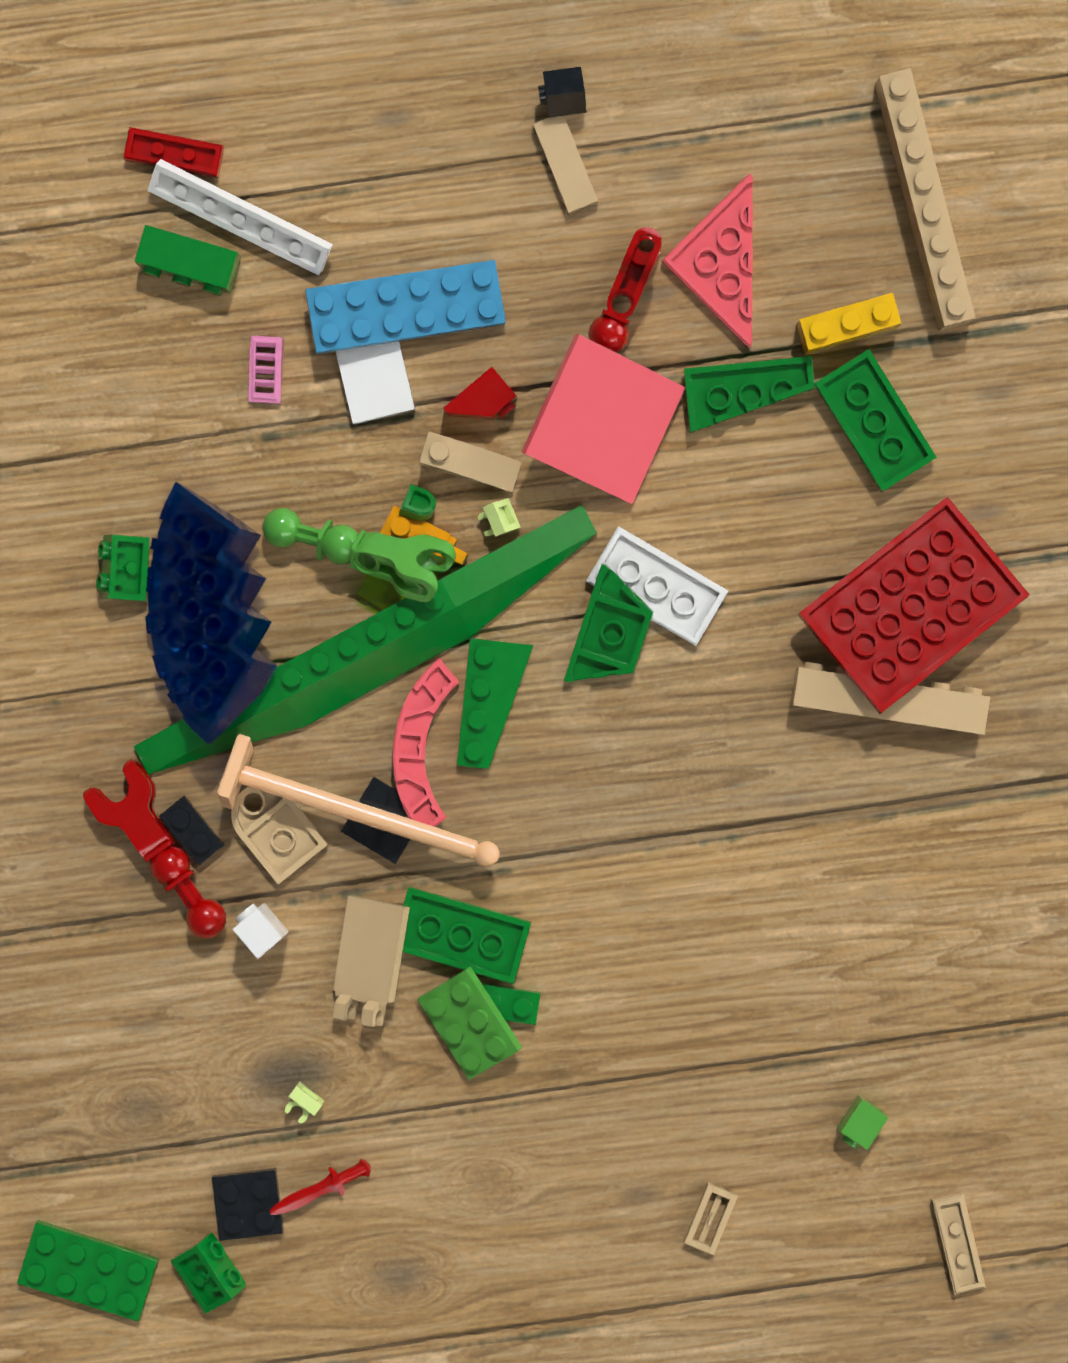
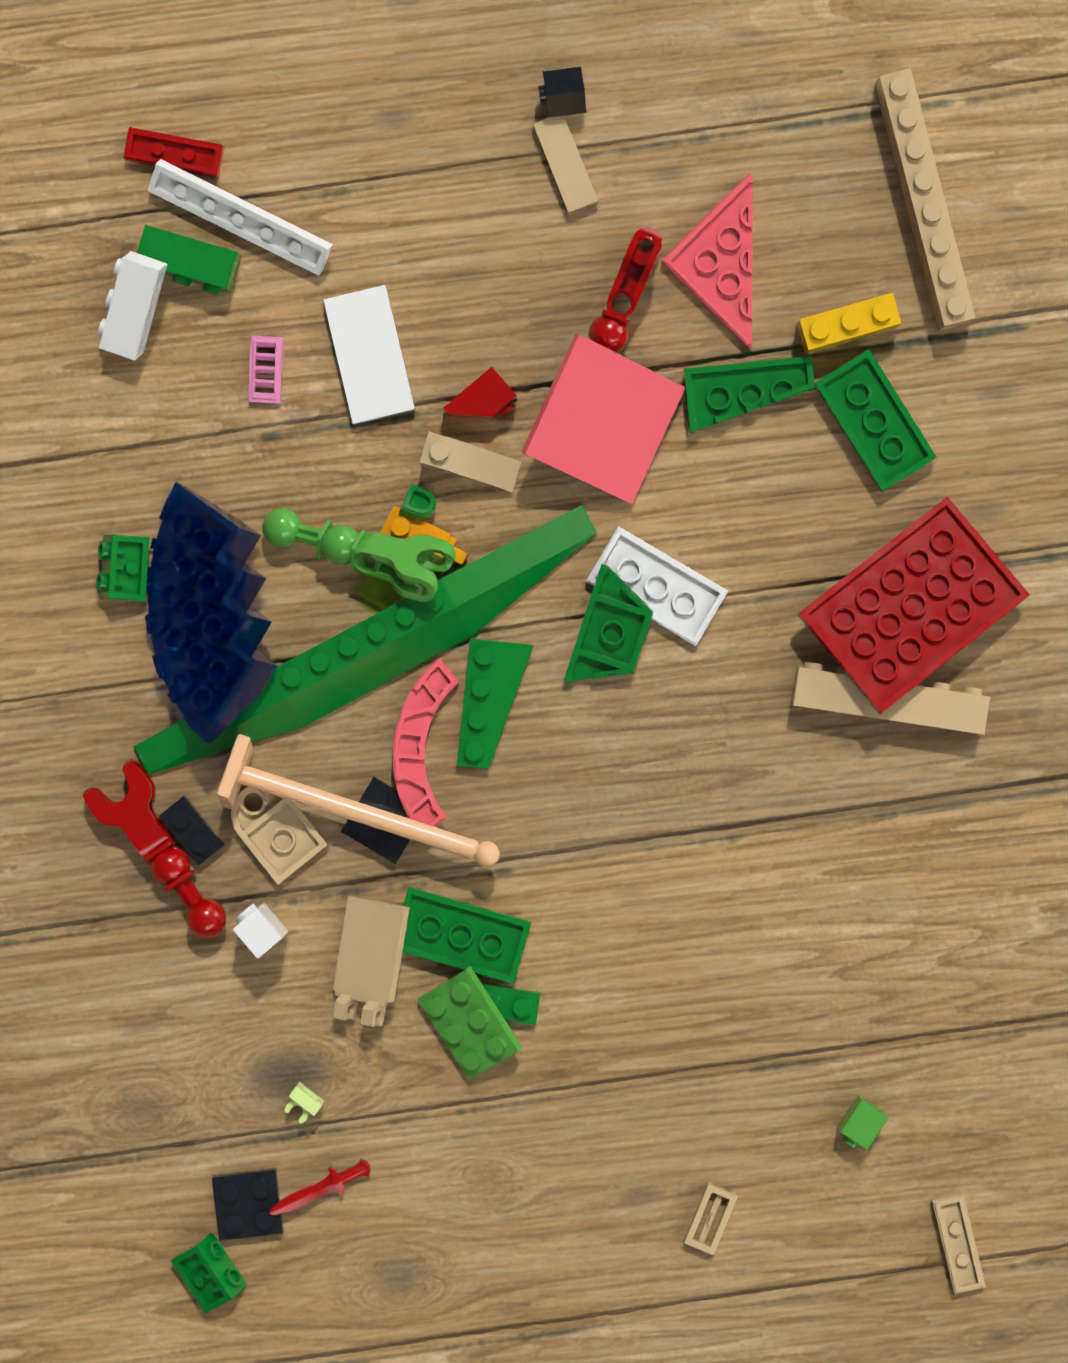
(87, 1270): green plate -> none
(131, 305): none -> white brick
(405, 306): dark azure plate -> none
(501, 518): yellowish green tile -> none

